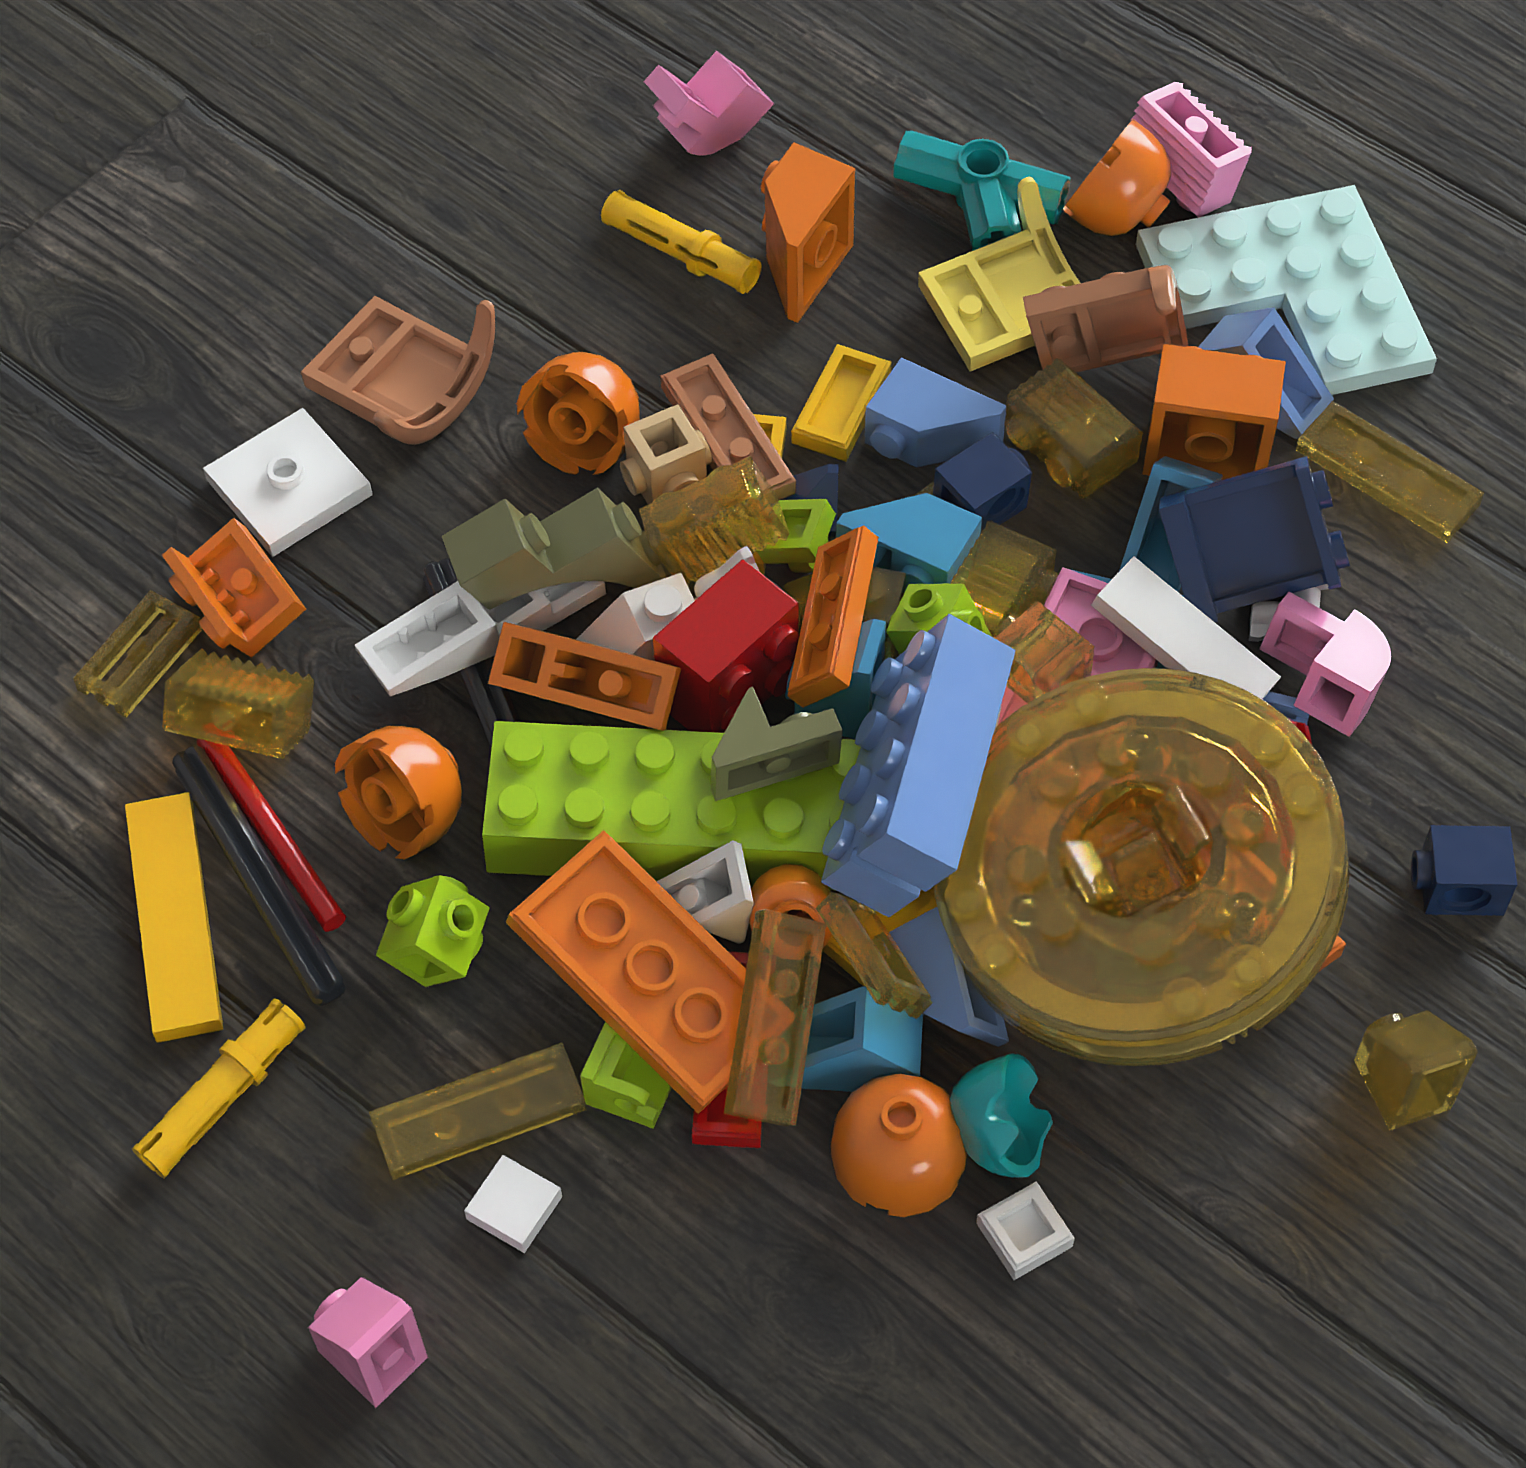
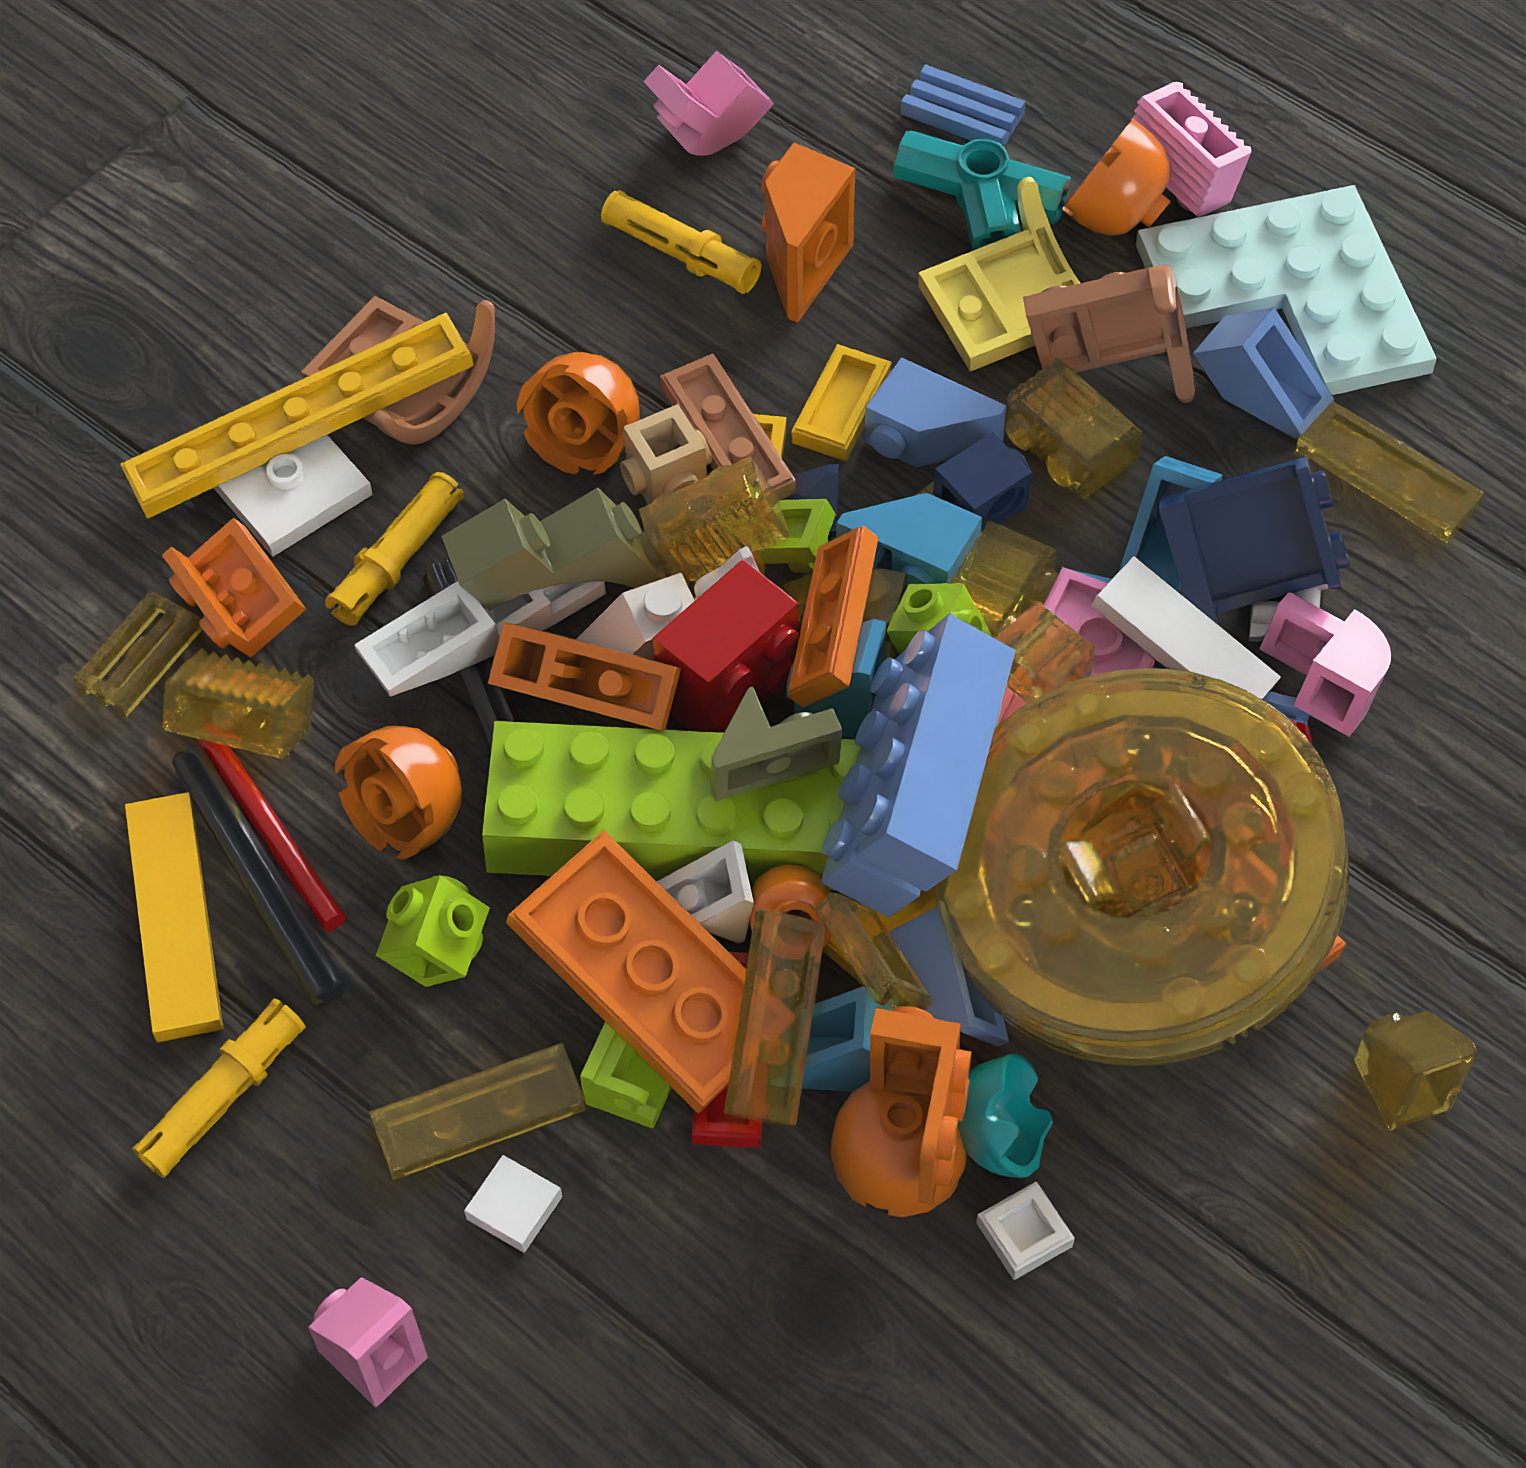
(297, 415): none -> yellow tile
(381, 564): none -> yellow pin
(923, 1060): none -> orange bracket
(966, 101): none -> medium blue tile
(1215, 410): orange brick -> none
(1465, 870): dark blue brick -> none

